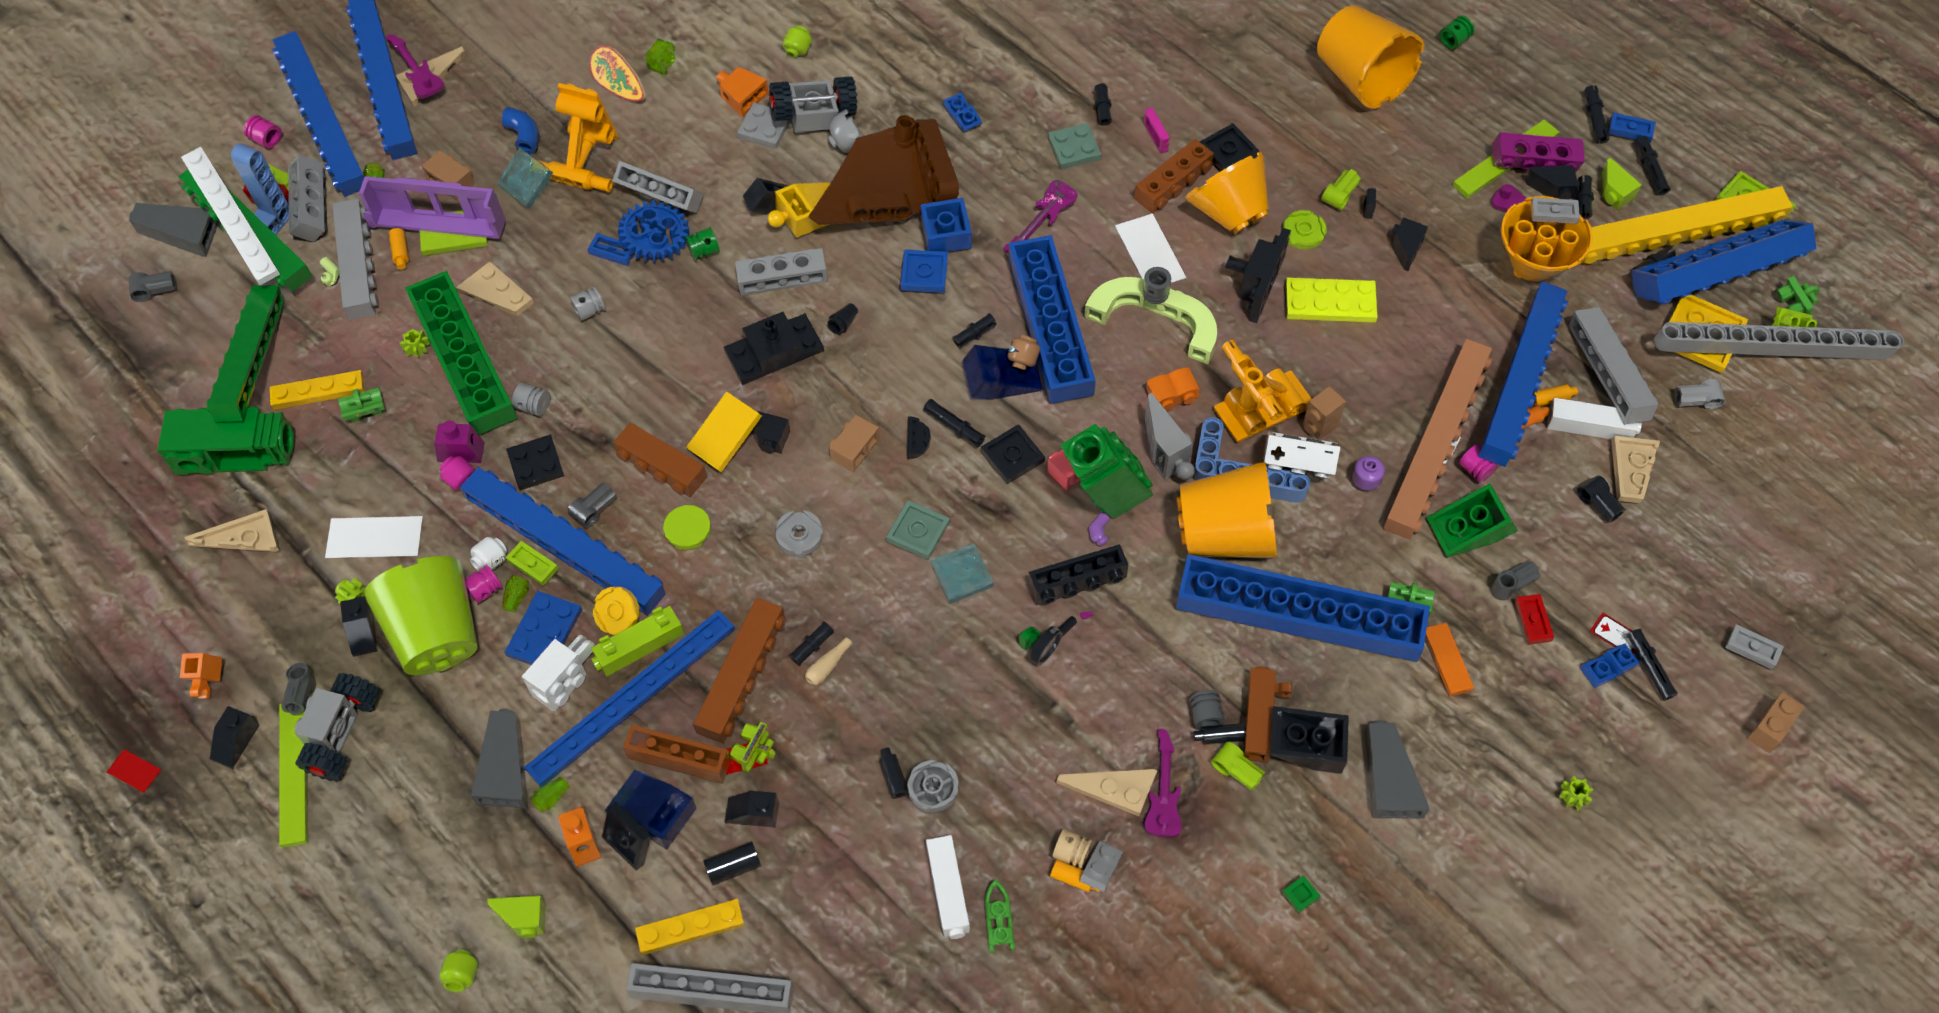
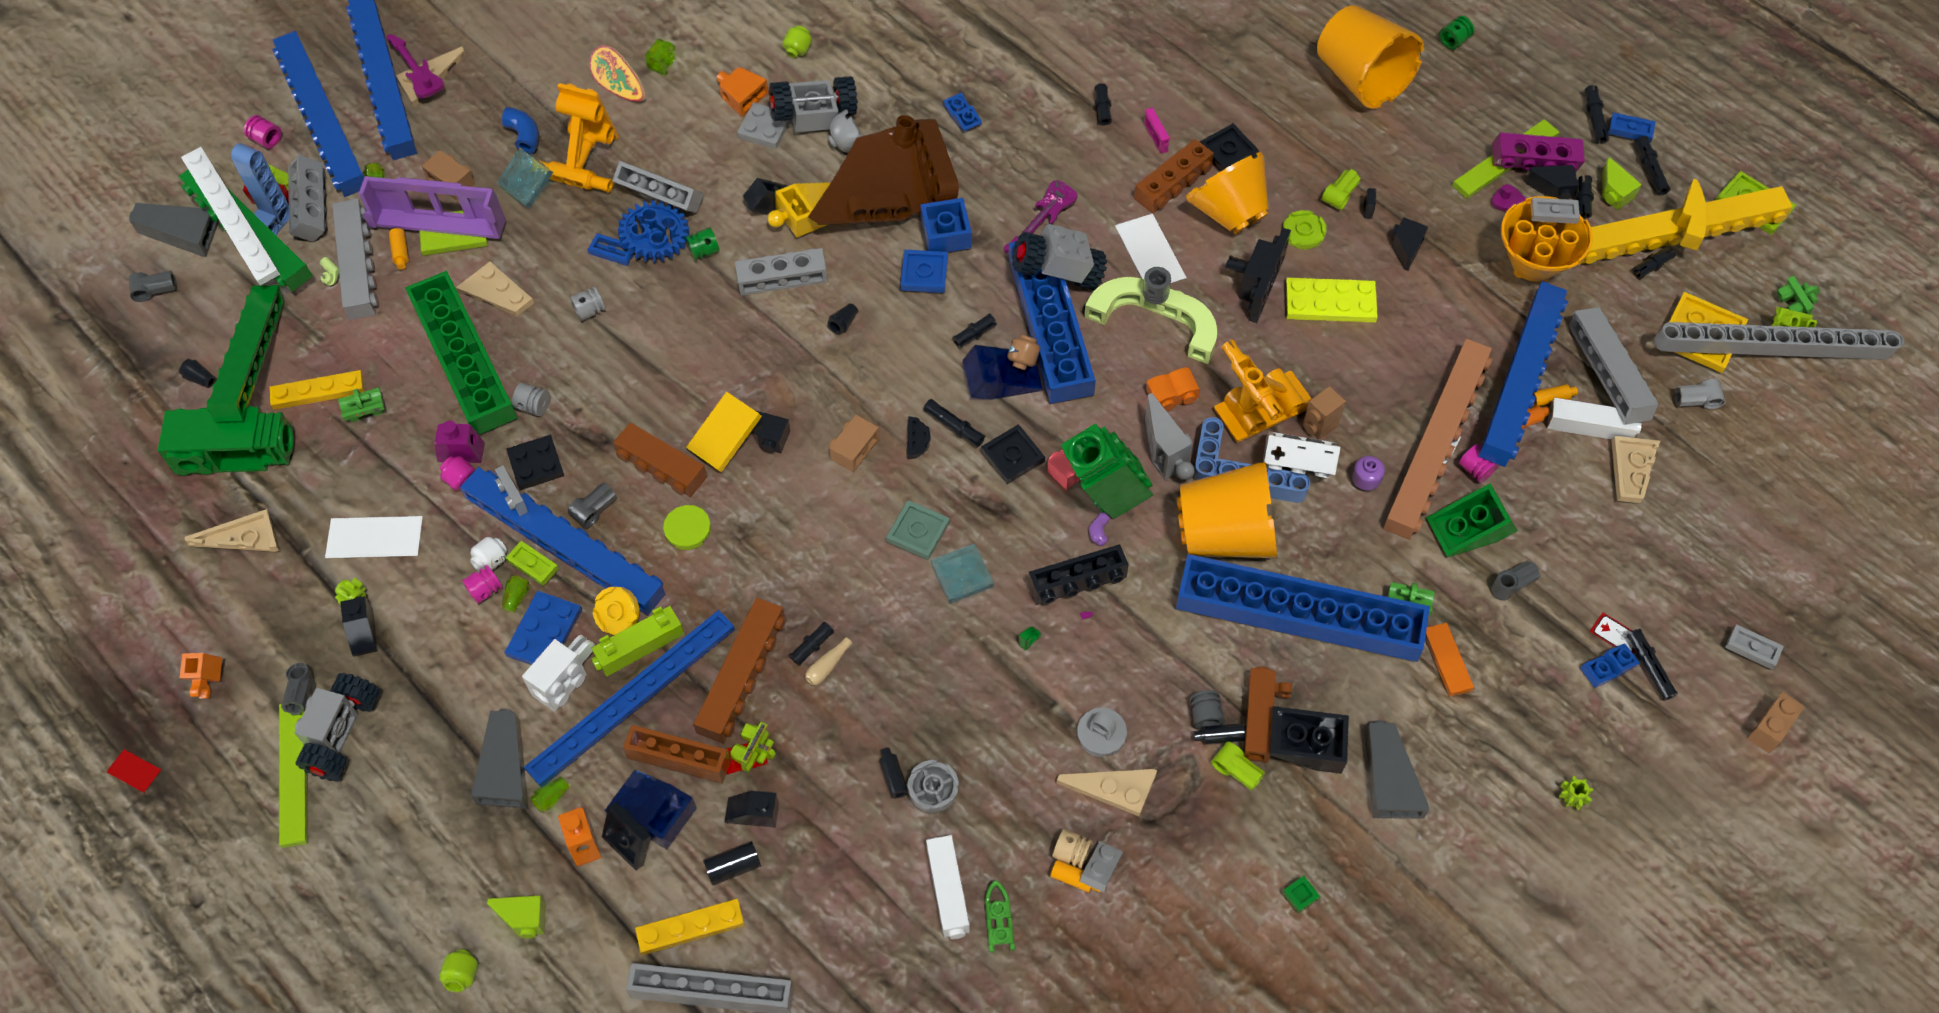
(195, 372): none -> black cone
(231, 736): black slope -> none
(415, 343): lime gear -> none
(425, 614): lime cone -> none
(513, 499): none -> light grey plate
(772, 346): black brick -> none
(803, 545): light grey plate -> none
(1049, 641): black piece -> none
(1060, 254): none -> brick
(1074, 146): sand green plate -> none
(1102, 732): none -> light grey tile
(1163, 816): magenta piece -> none
(1534, 619): red plate -> none
(1597, 493): black piece -> none
(1693, 217): none -> yellow slope
(1723, 260): blue brick -> none

